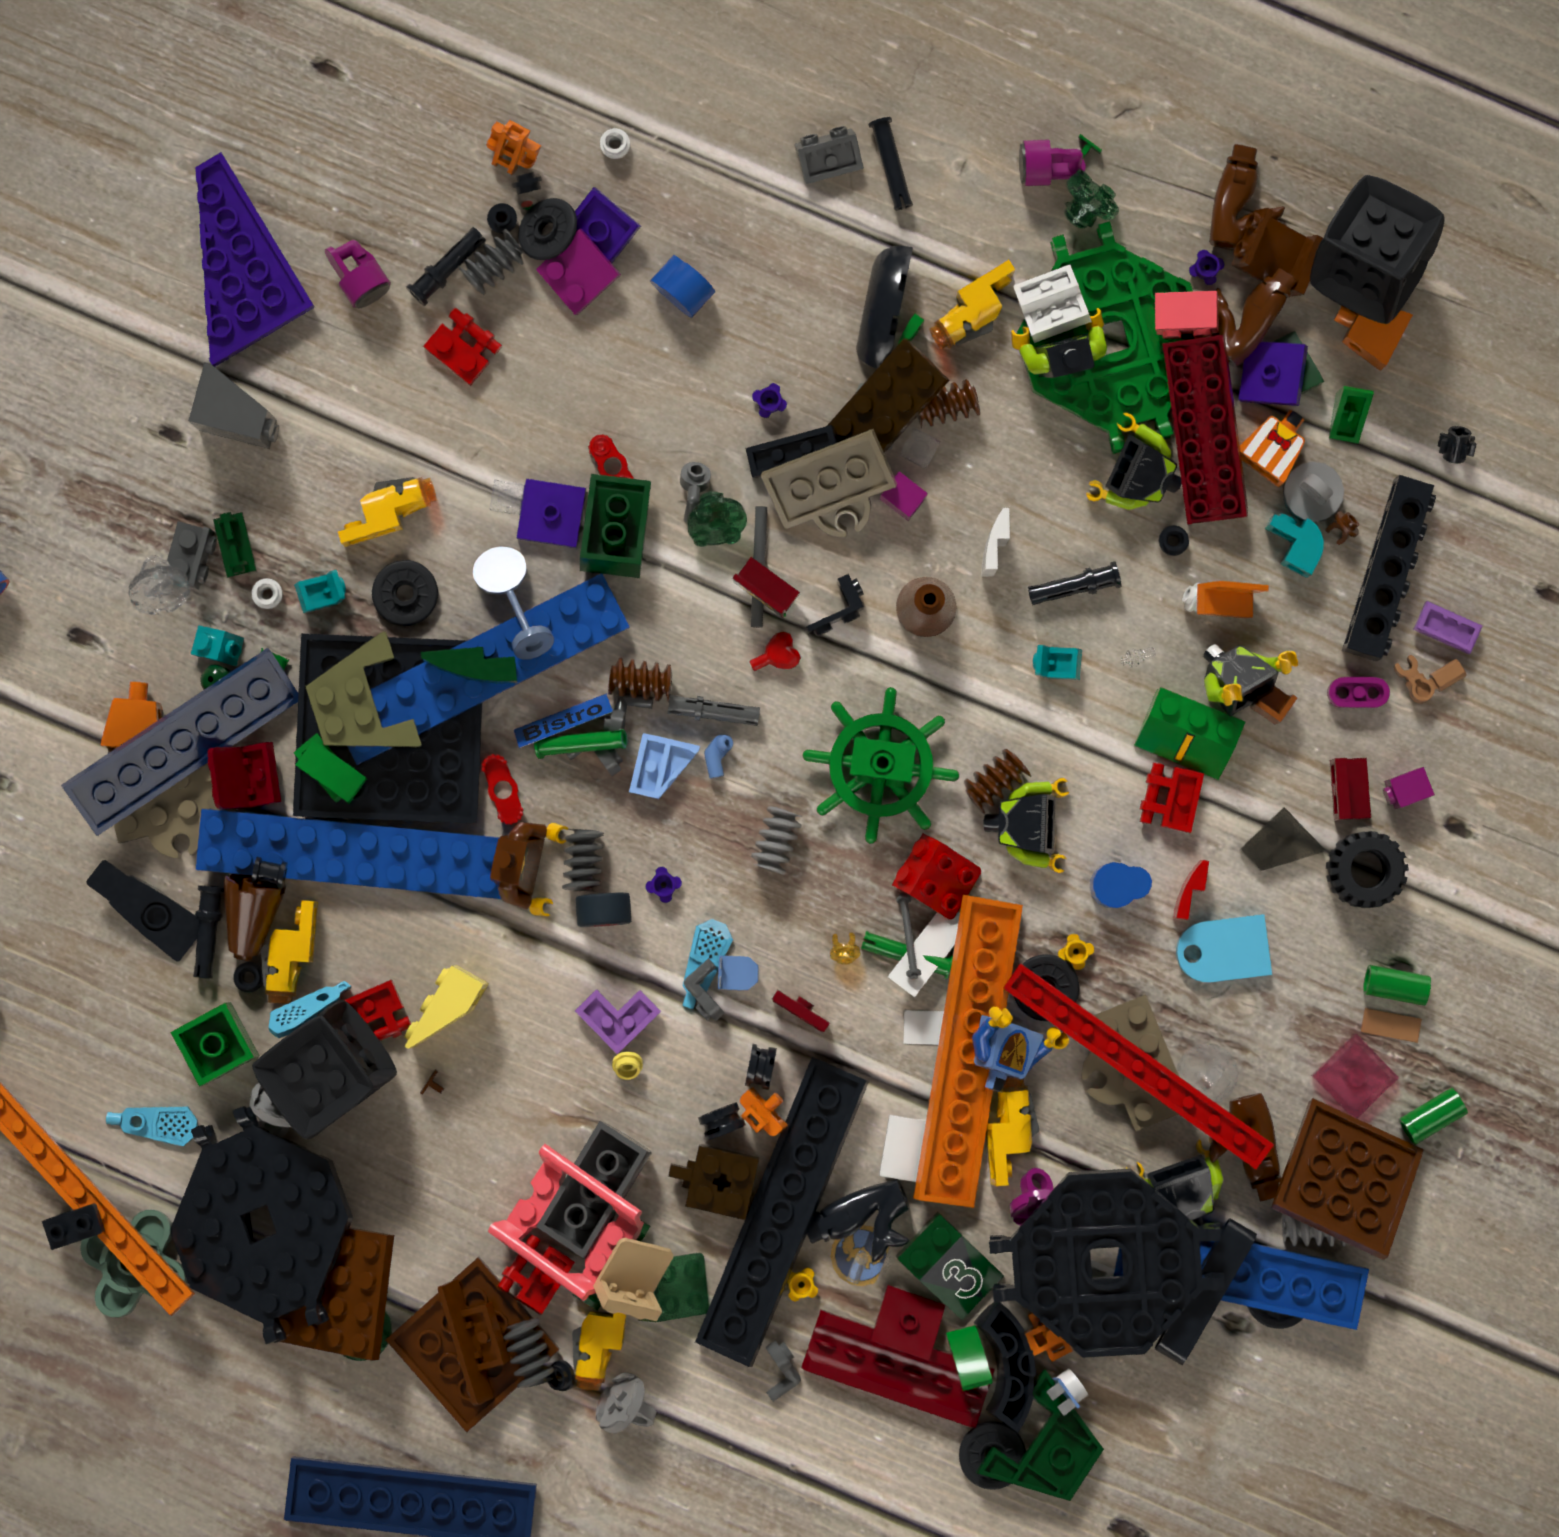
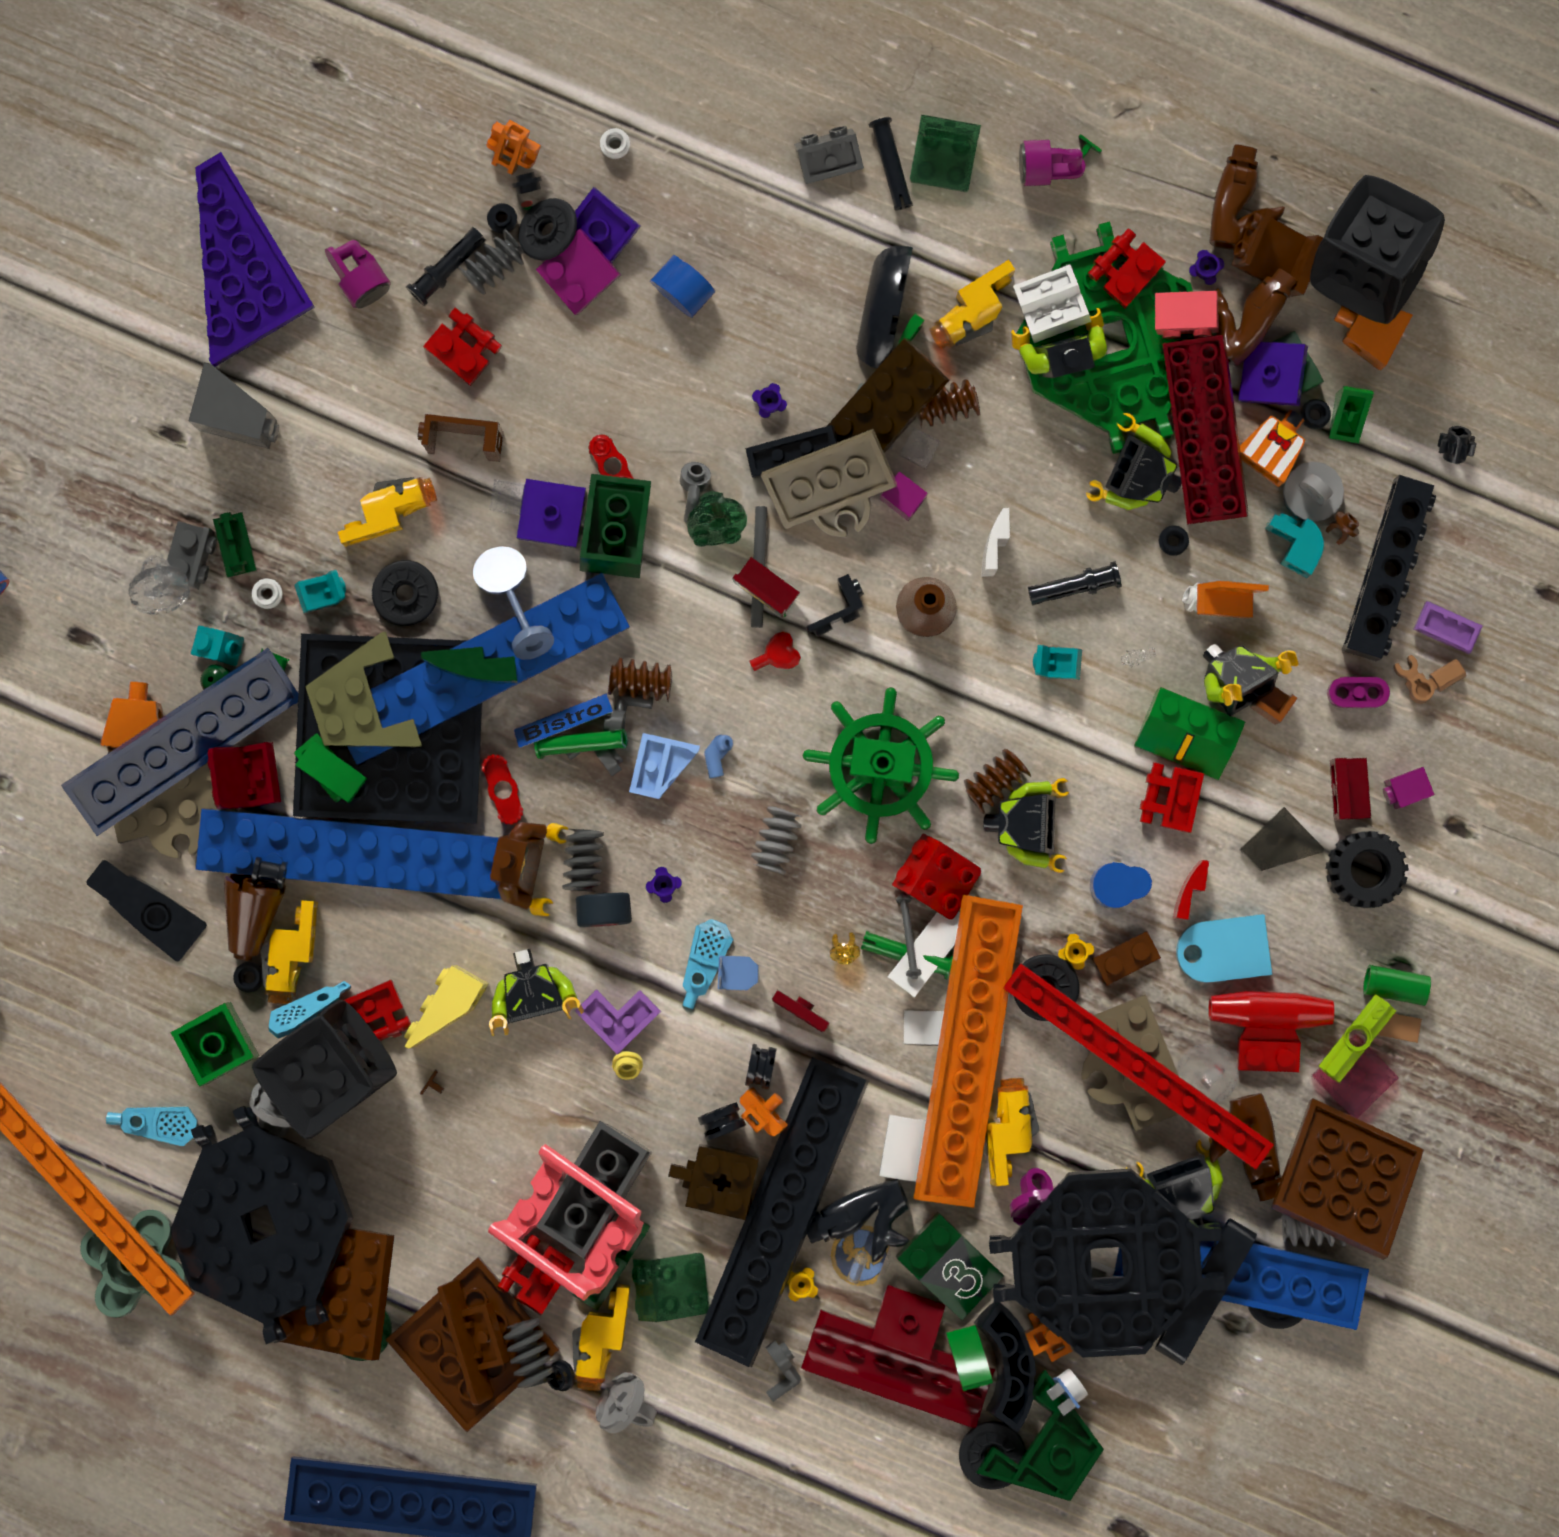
(73, 1226): black bracket -> none
(208, 917): black pin -> none
(490, 430): none -> reddish brown panel
(531, 993): none -> torso
(632, 1277): tan bracket -> none
(707, 1006): dark grey plate -> none
(714, 710): dark grey pin -> none
(944, 153): none -> clear green bracket
(1009, 1048): torso -> none
(1089, 201): clear green plate -> none
(1126, 958): none -> reddish brown plate
(1134, 273): none -> red plate
(1270, 1025): none -> red plate
(1319, 405): none -> black plate
(1370, 1023): none -> lime piece
(1433, 1116): green pin -> none

